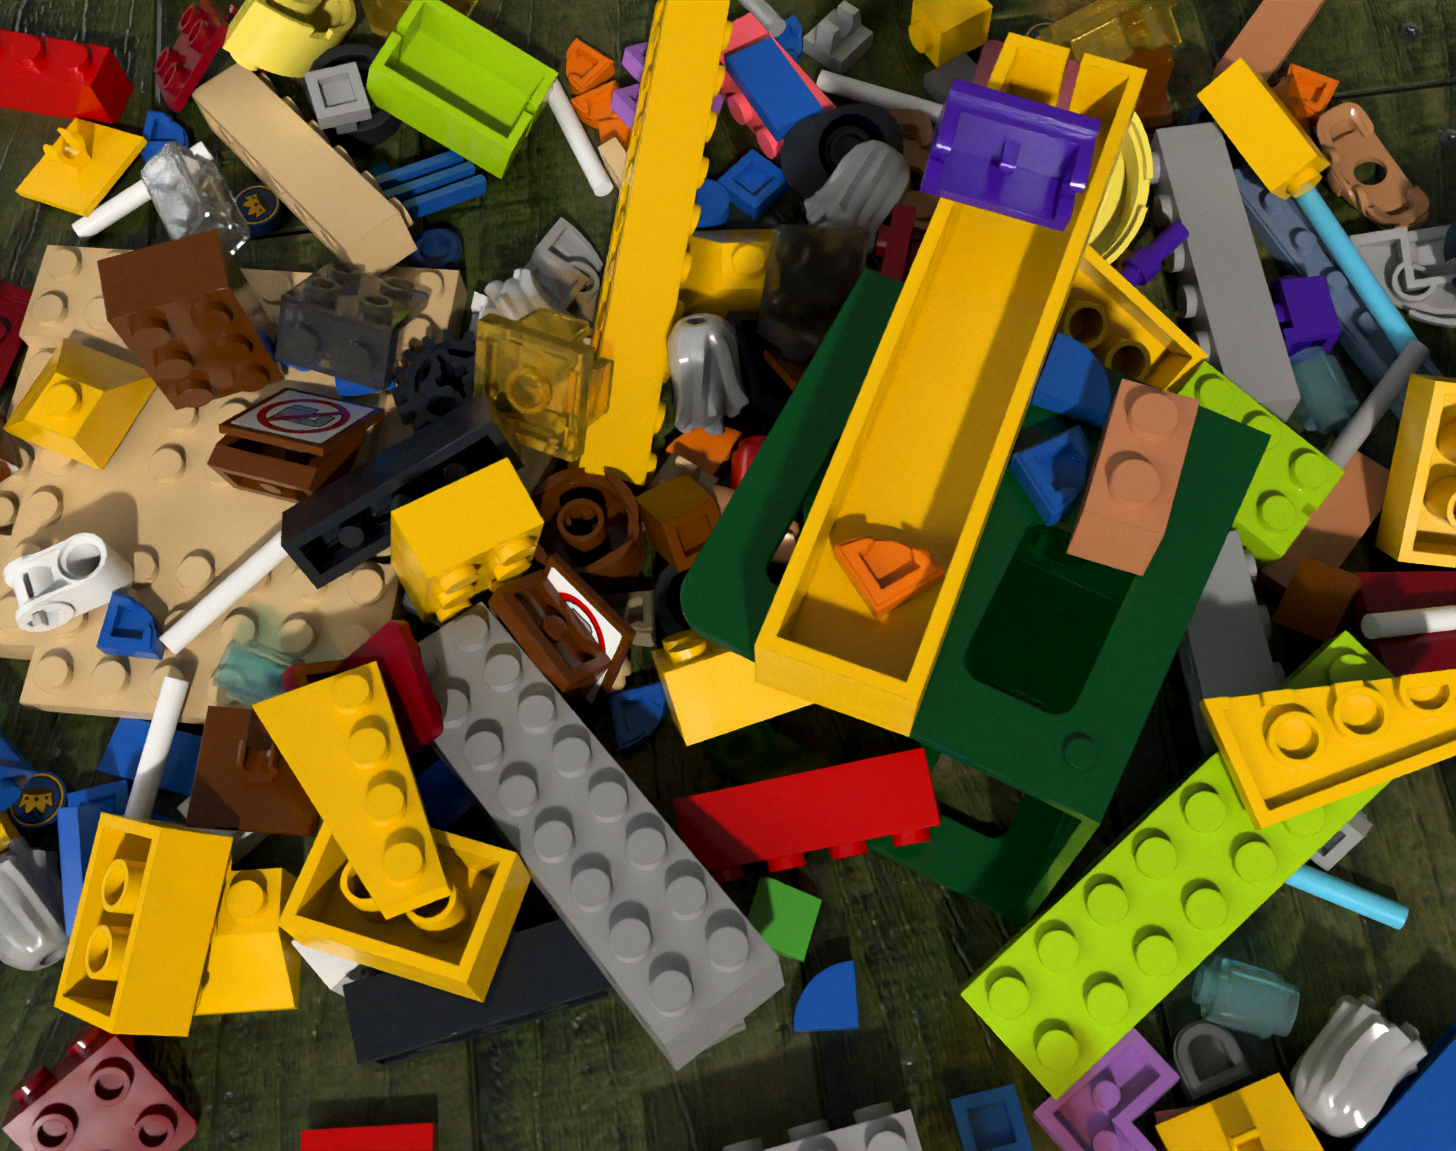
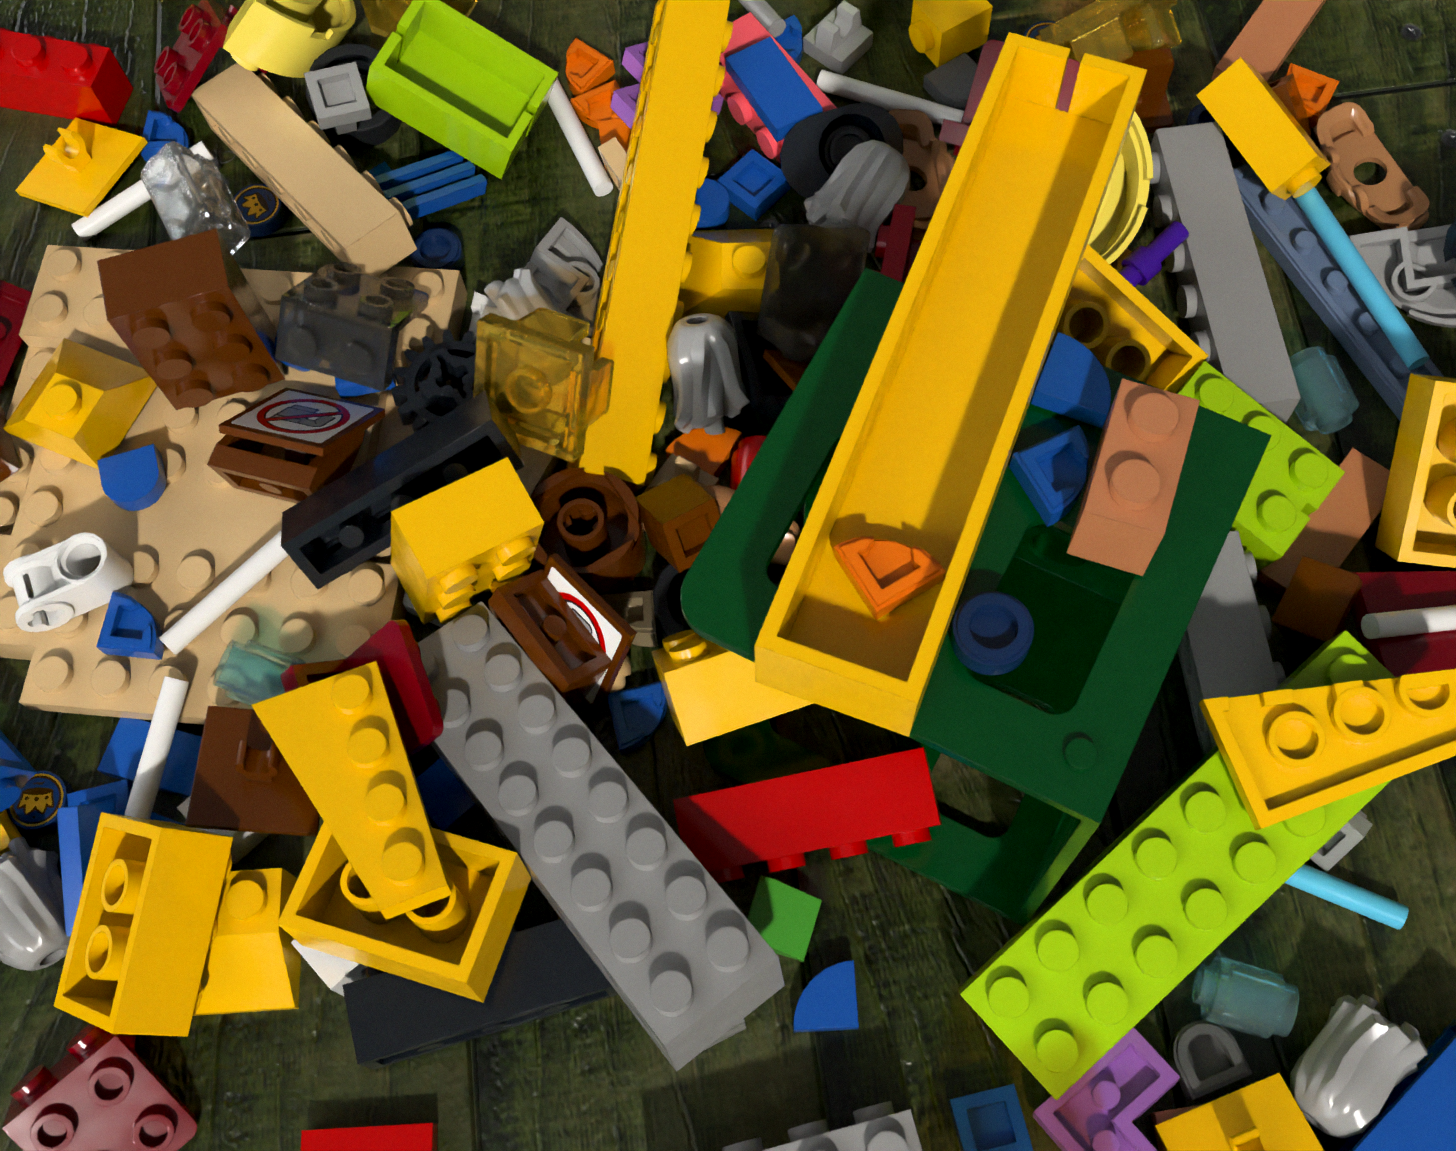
(133, 477): none -> blue tile
(992, 633): none -> dark blue tile
(1009, 155): dark purple hinge -> none
(1305, 312): dark purple brick -> none
(1377, 403): light grey bar -> none

